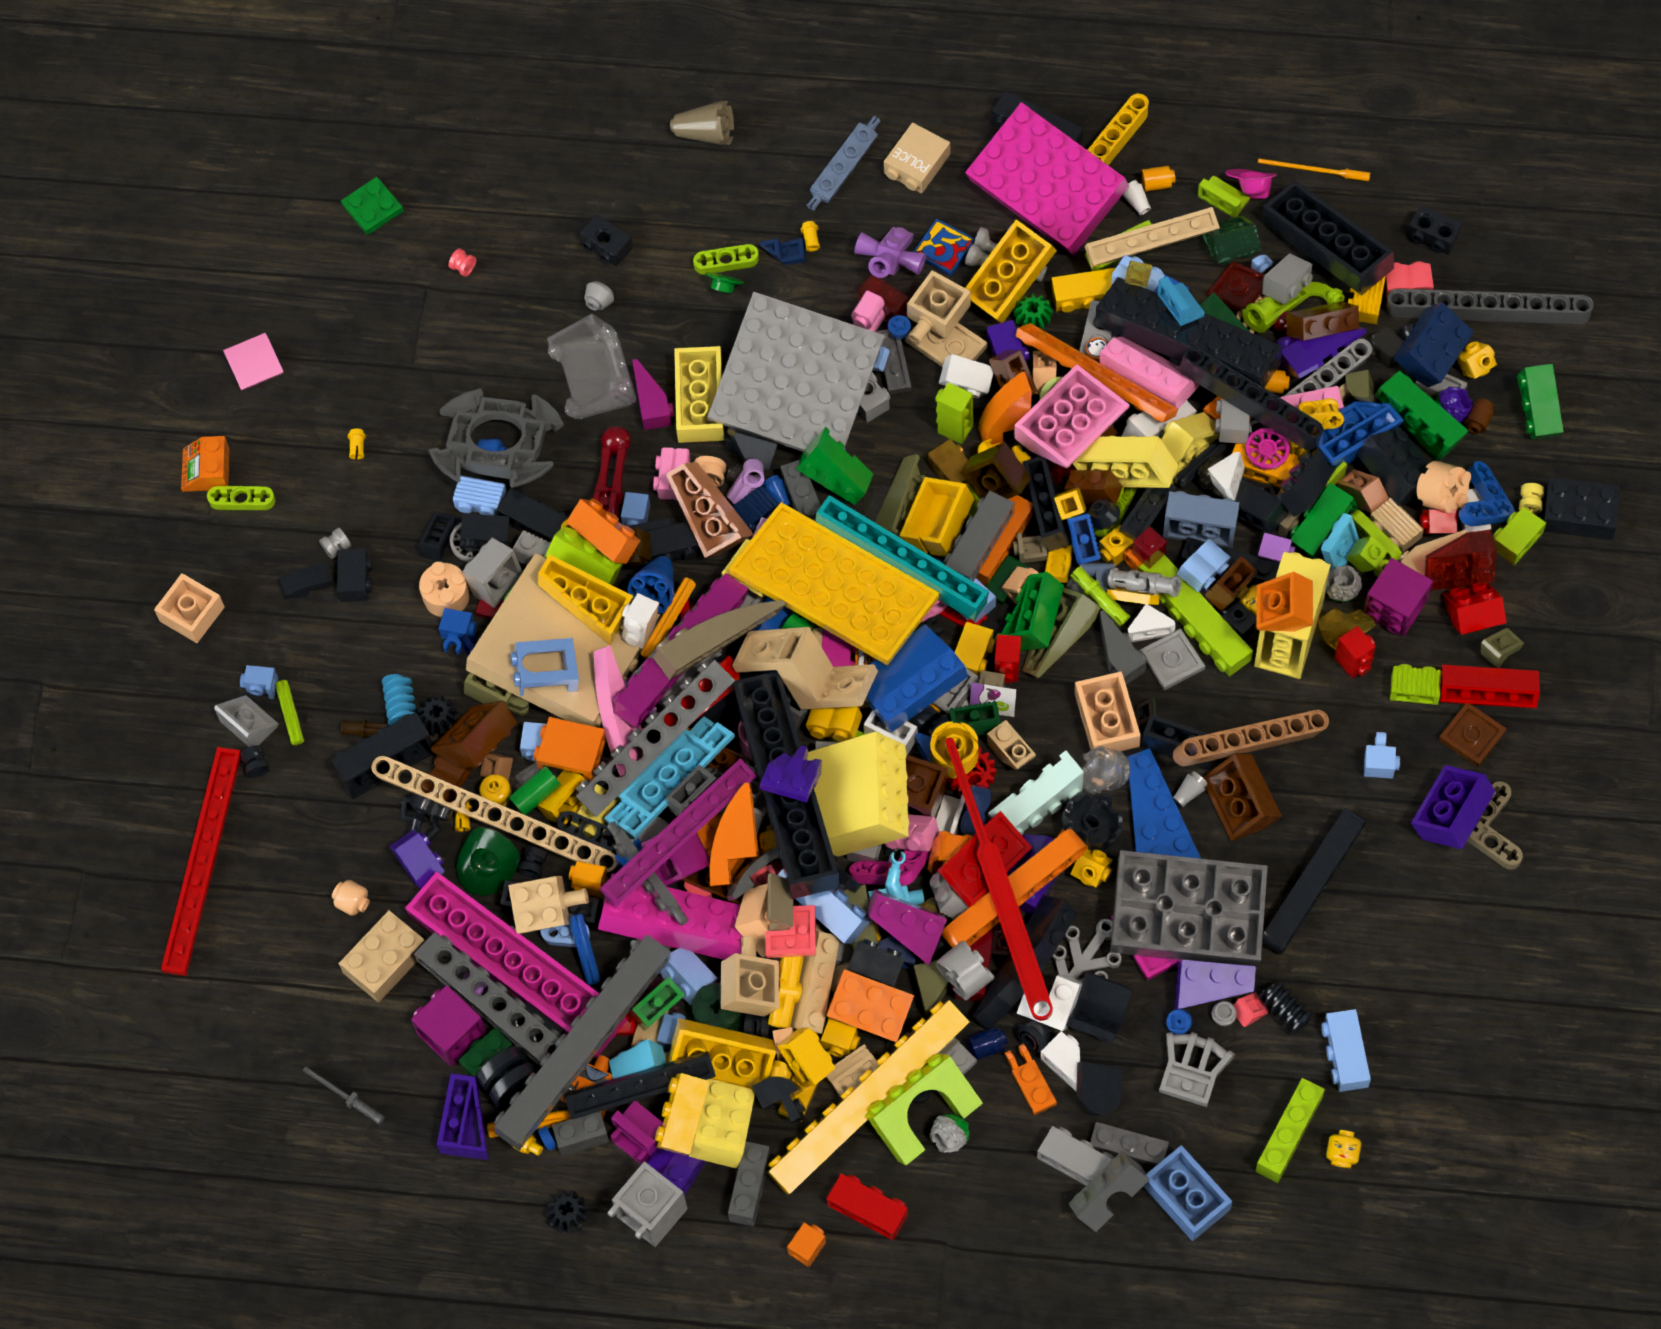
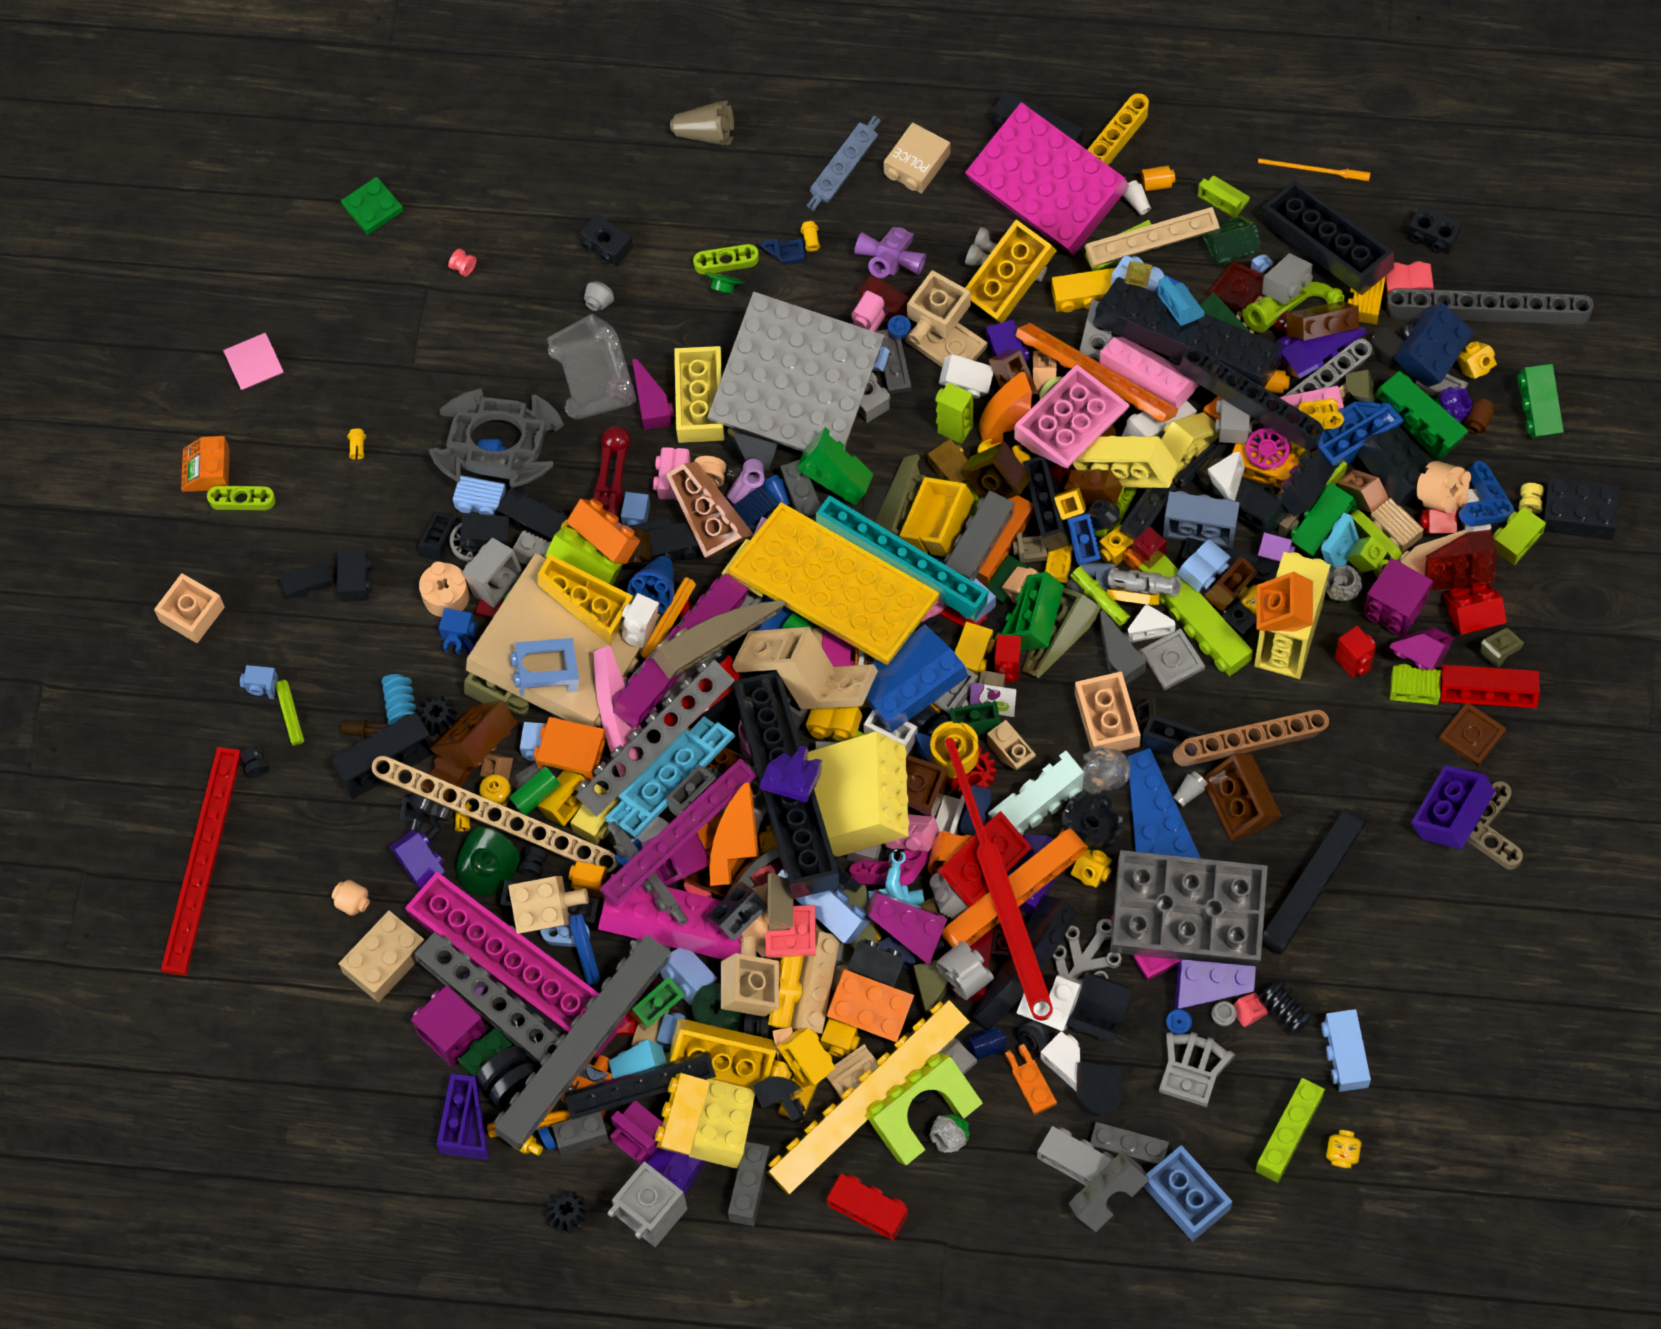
(246, 720): light grey slope -> none
(335, 542): light grey wheel -> none
(352, 1100): dark grey sword -> none
(573, 830): black beam -> none
(737, 911): none -> black brick
(807, 1244): orange brick -> none
(944, 247): tile -> none
(1033, 311): green gear -> none
(1094, 348): tile -> none
(1253, 183): dark pink piece -> none
(1336, 624): clear yellow arch -> none
(1379, 759): light blue brick -> none
(1424, 646): none -> magenta slope

